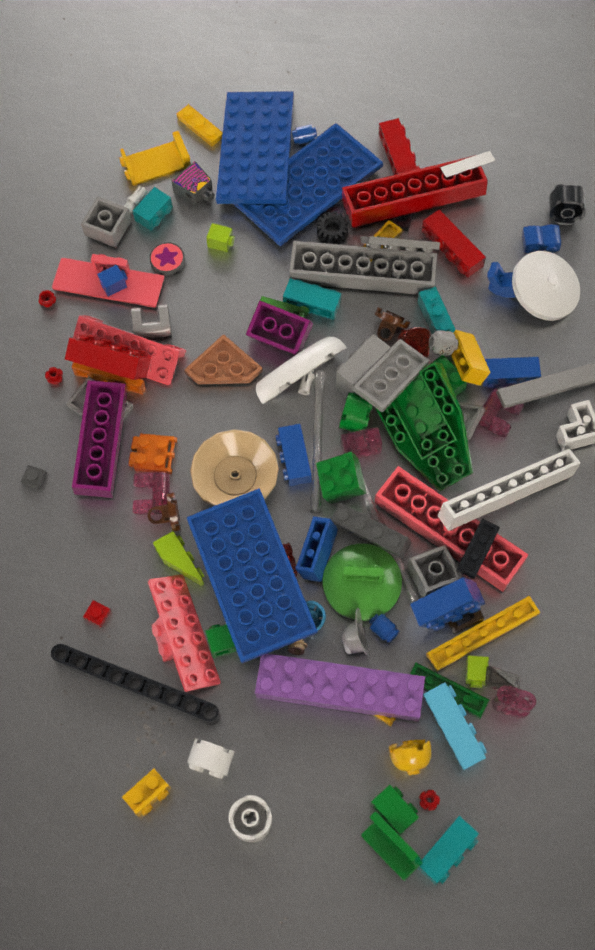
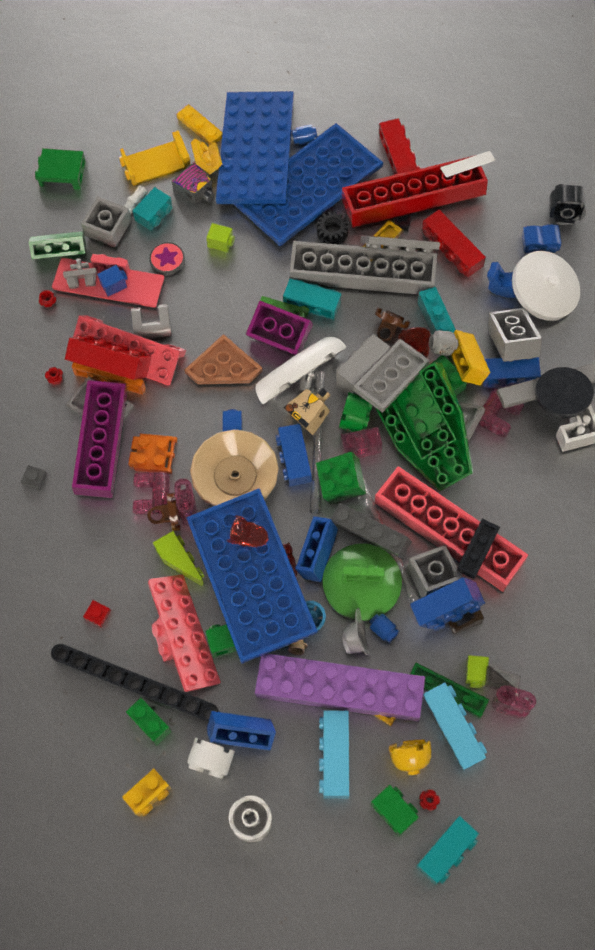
(57, 245): none -> brick
(61, 167): none -> green panel
(73, 276): none -> light grey hips
(148, 721): none -> green brick
(185, 504): none -> clear pink connector
(206, 156): none -> yellow bracket
(232, 420): none -> blue brick
(240, 730): none -> blue brick
(247, 533): none -> clear red piece
(309, 409): none -> tan torso
(336, 754): none -> medium azure brick
(391, 847): green panel -> none
(482, 633): yellow plate -> none
(508, 489): white brick -> none
(514, 334): none -> light grey brick
(564, 392): none -> black tile

